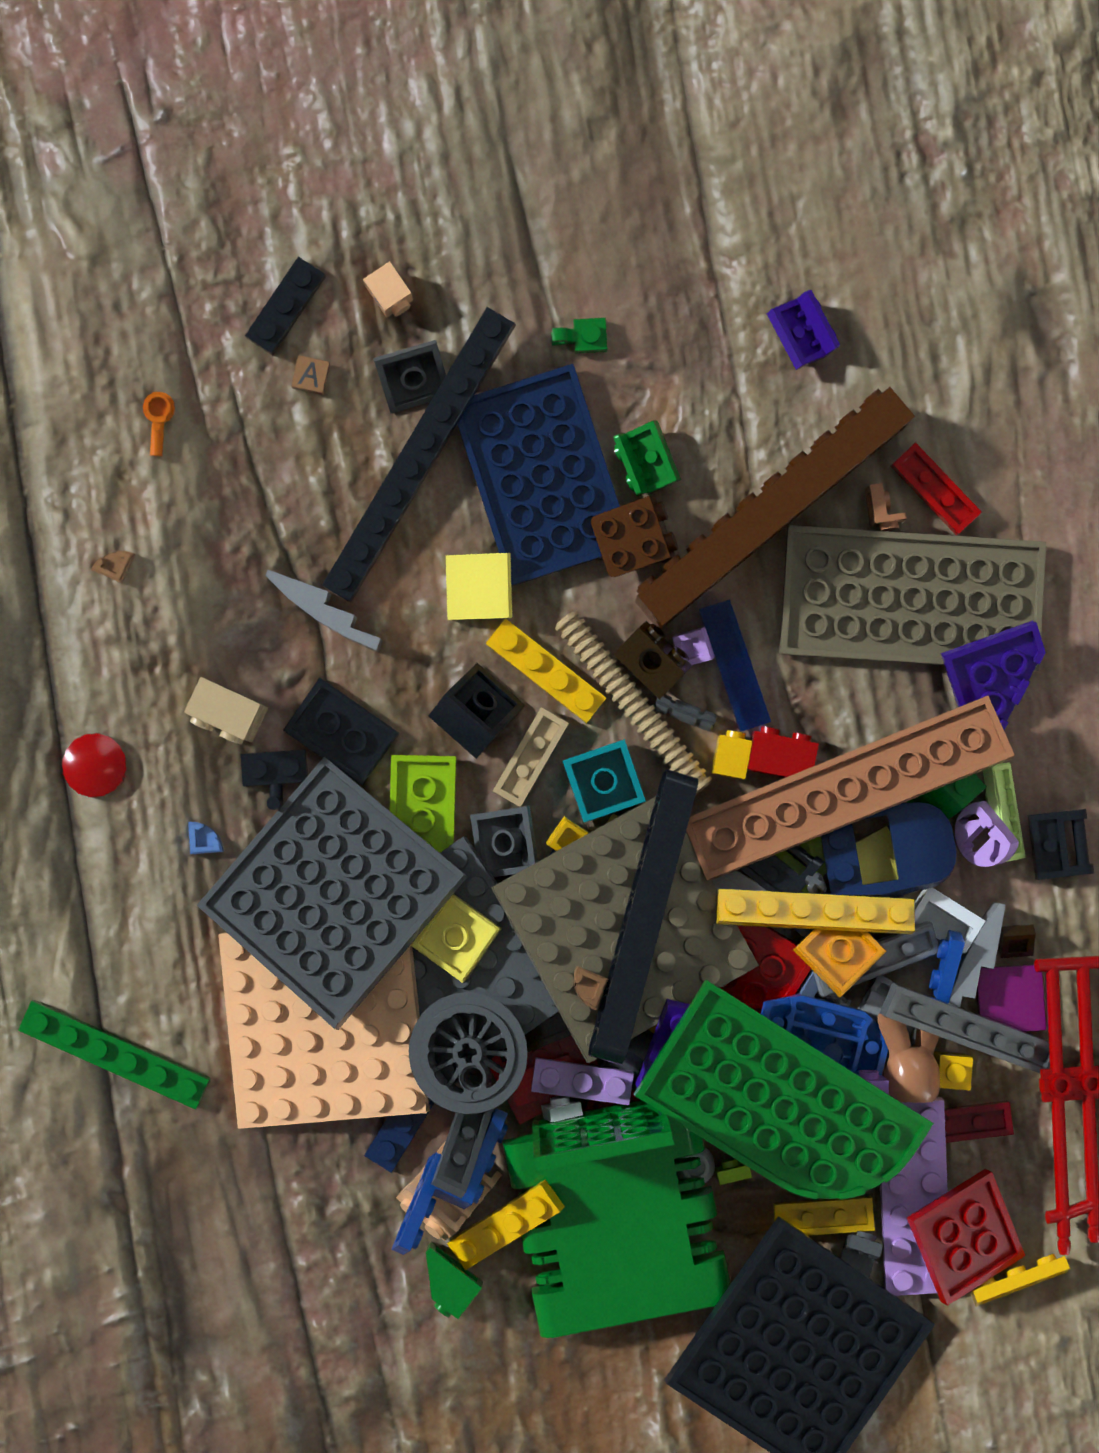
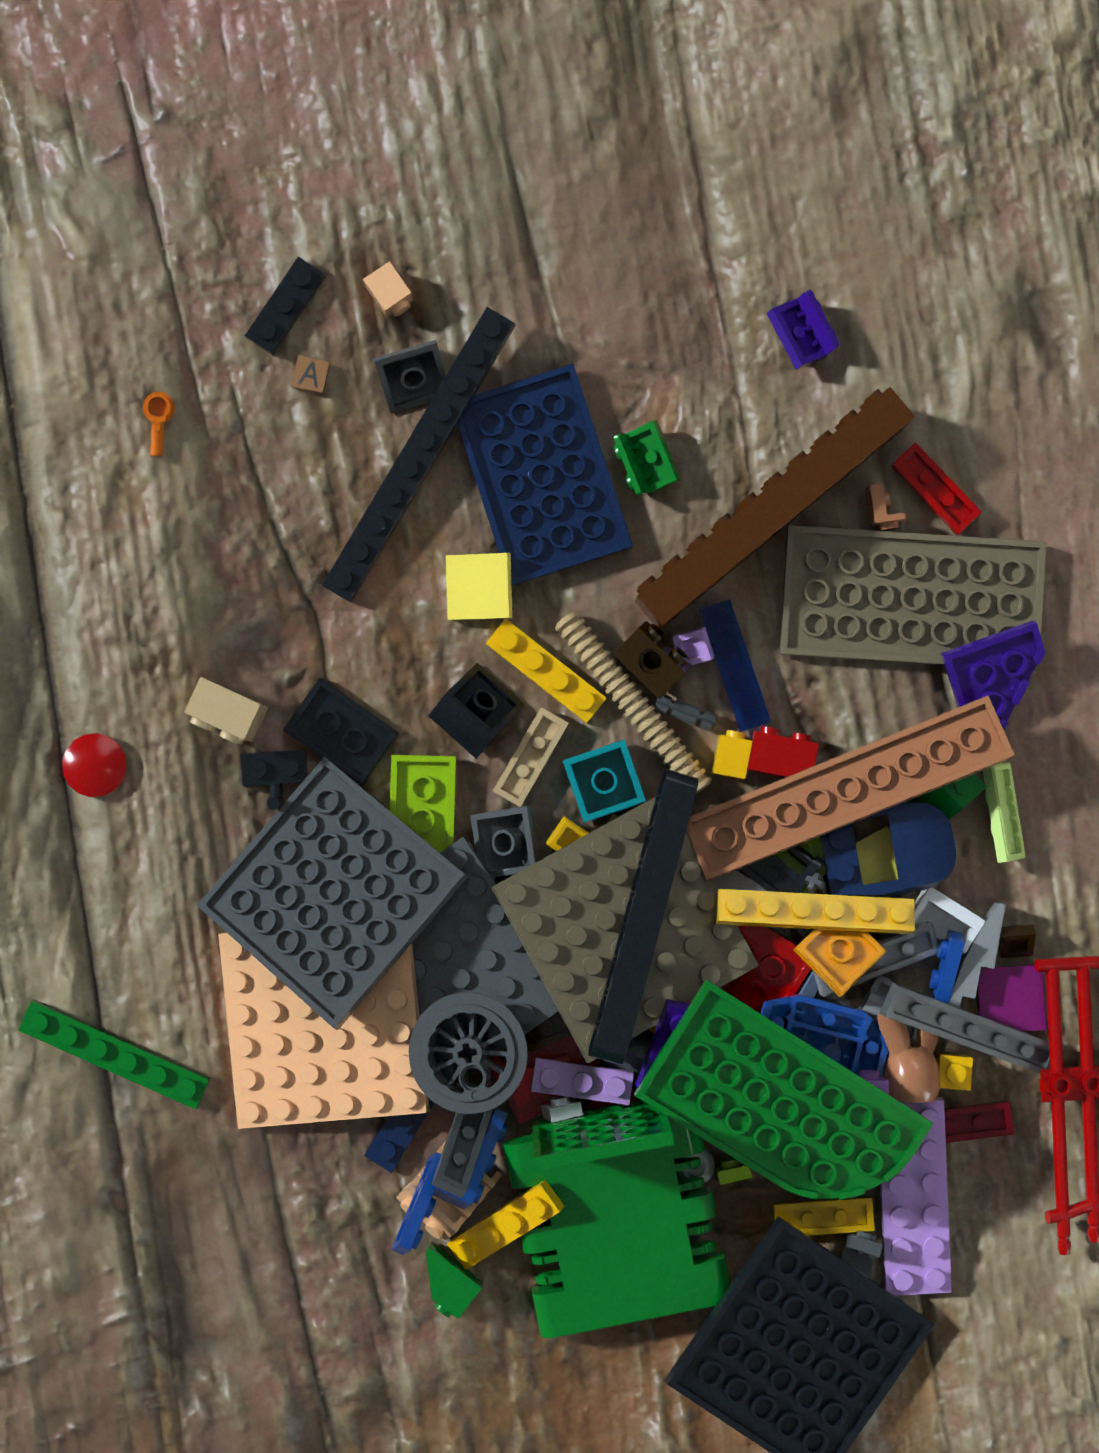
(114, 565): medium nougat tile -> none
(203, 839): medium blue tile -> none
(315, 603): light grey slope -> none
(457, 938): light yellow tile -> none
(587, 335): green plate -> none
(589, 987): medium nougat tile -> none
(634, 536): reddish brown bracket -> none
(966, 1236): red plate -> none
(997, 849): lavender piece -> none
(1020, 1278): yellow plate -> none
(1050, 844): black plate -> none

